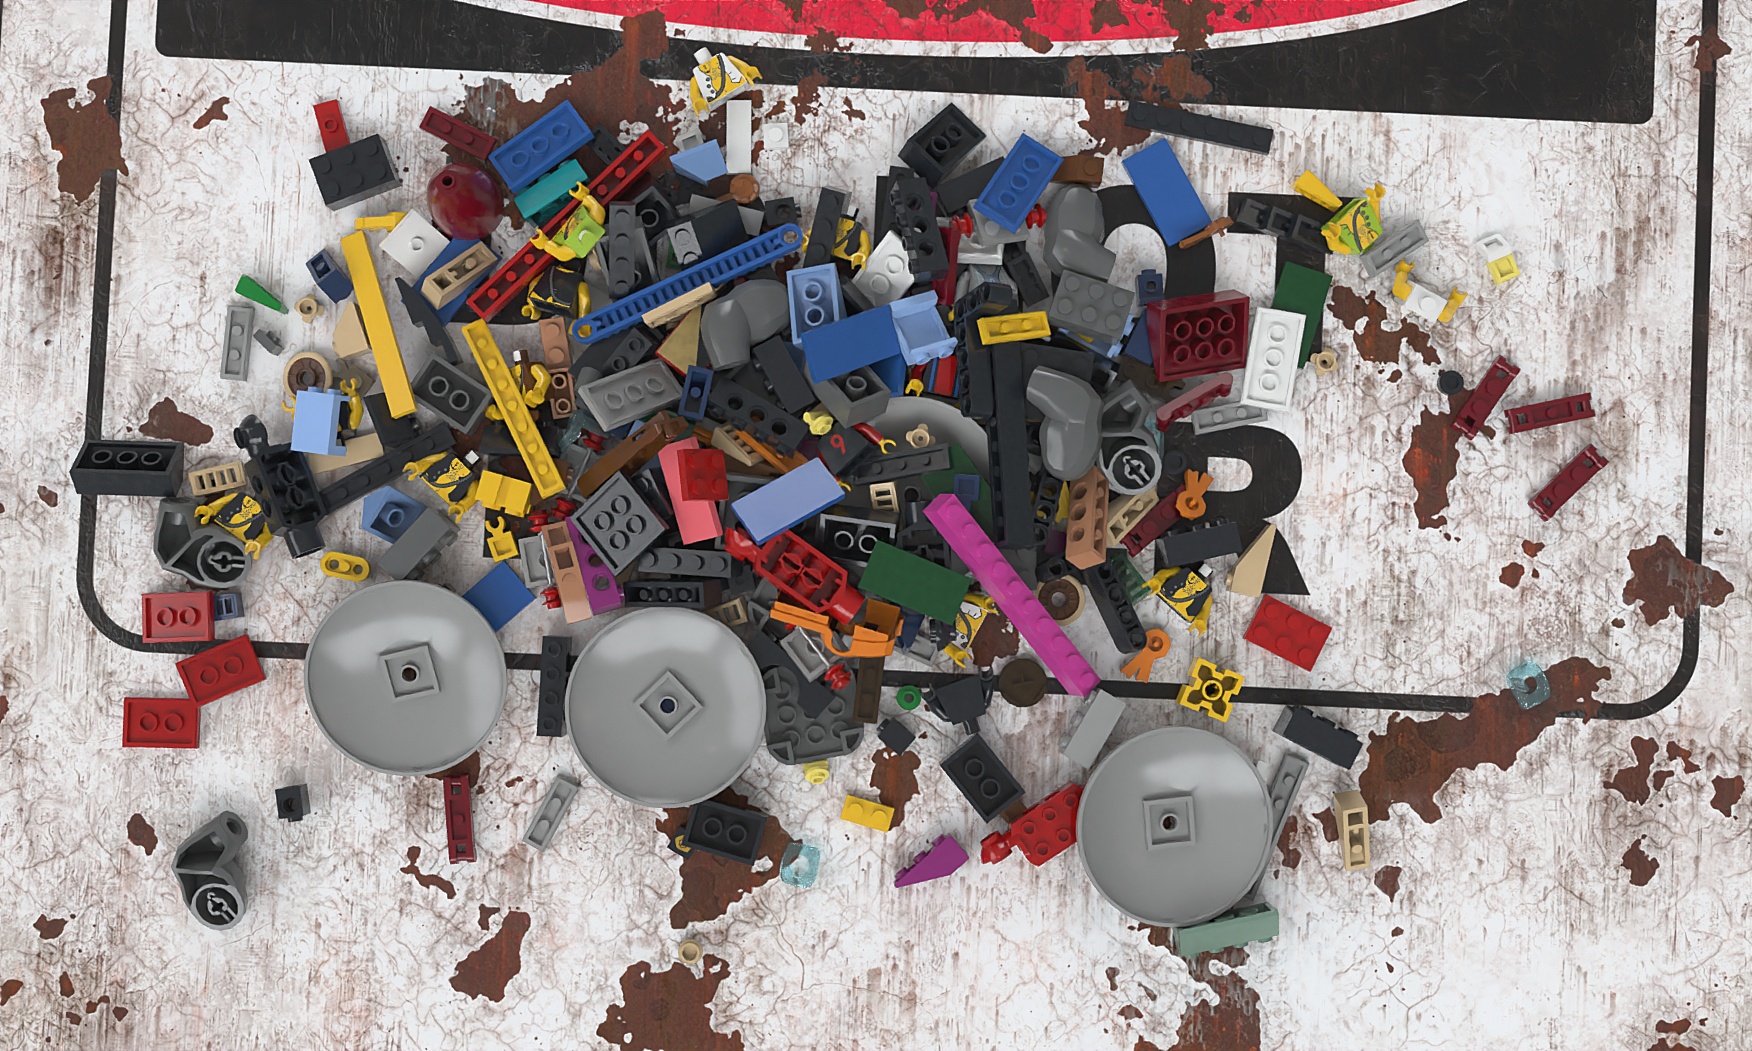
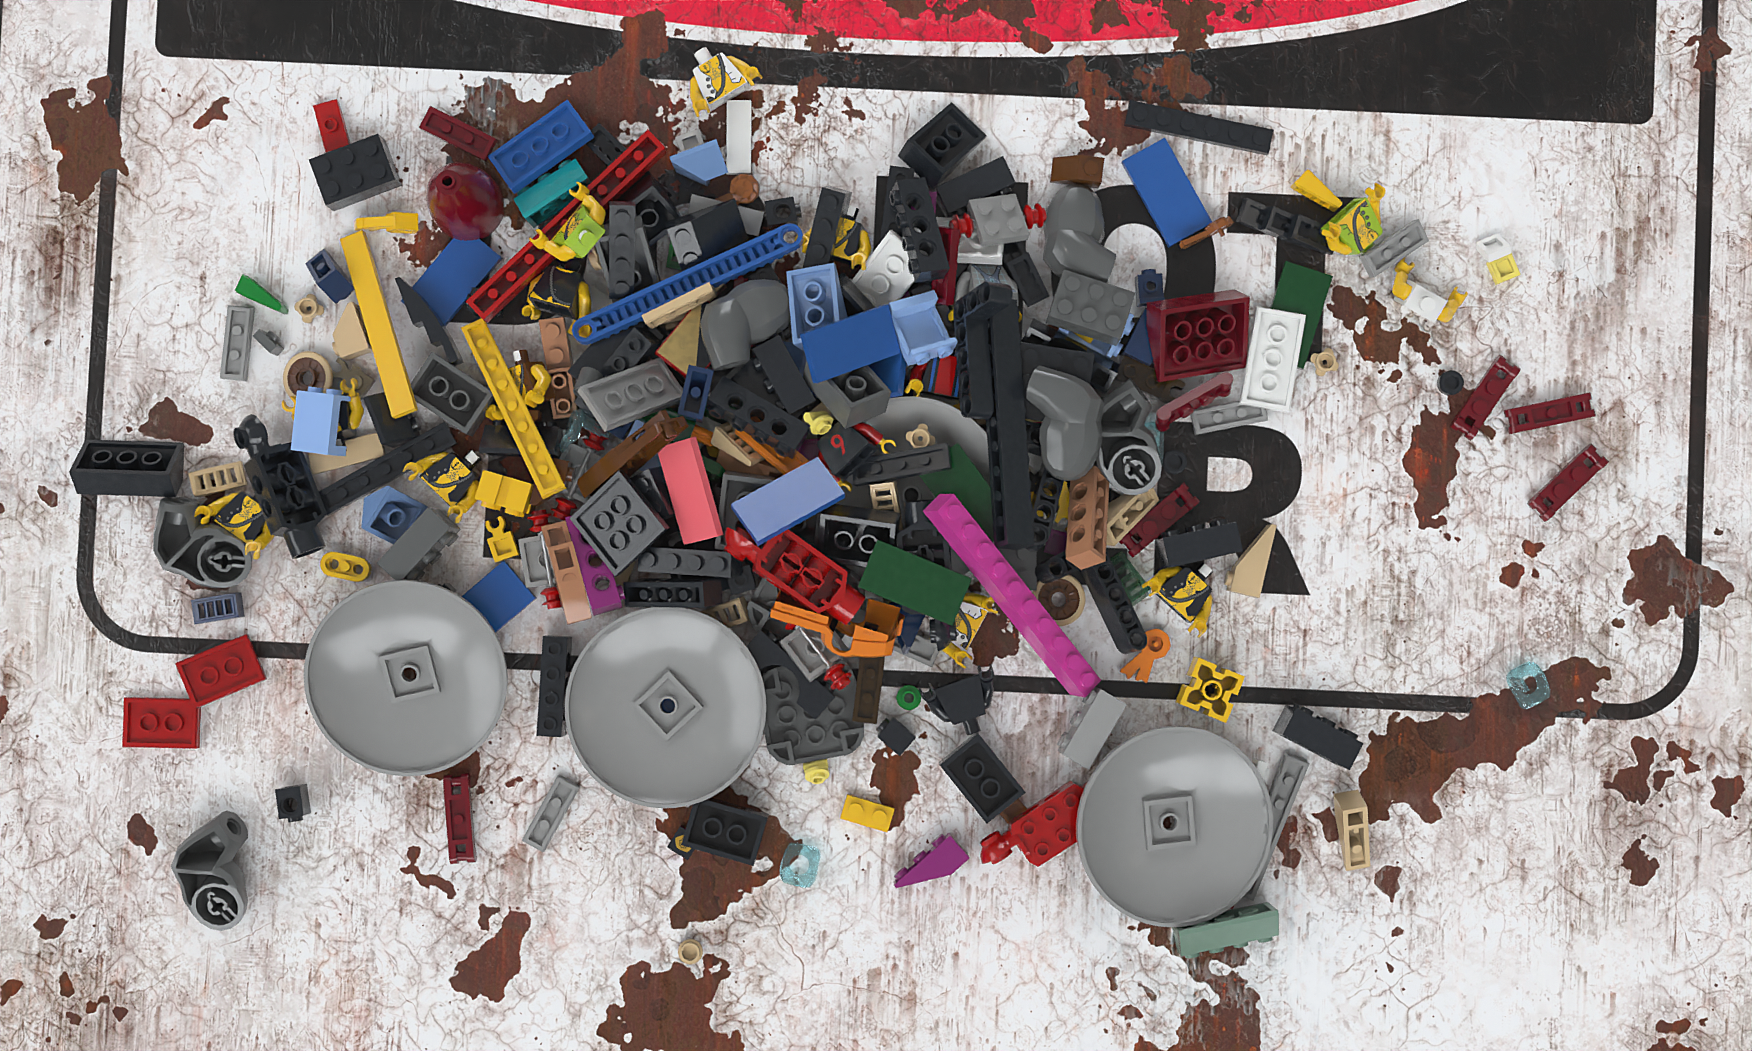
(178, 617): red tile -> none
(414, 243): white plate -> none
(457, 275): tan slope -> none
(702, 475): red plate -> none
(776, 136): white plate -> none
(967, 489): dark blue plate -> none
(1013, 327): yellow tile -> none
(1018, 183): blue tile -> none
(1022, 682): dark brown tile -> none
(1190, 501): orange piece -> none
(1287, 633): red plate -> none

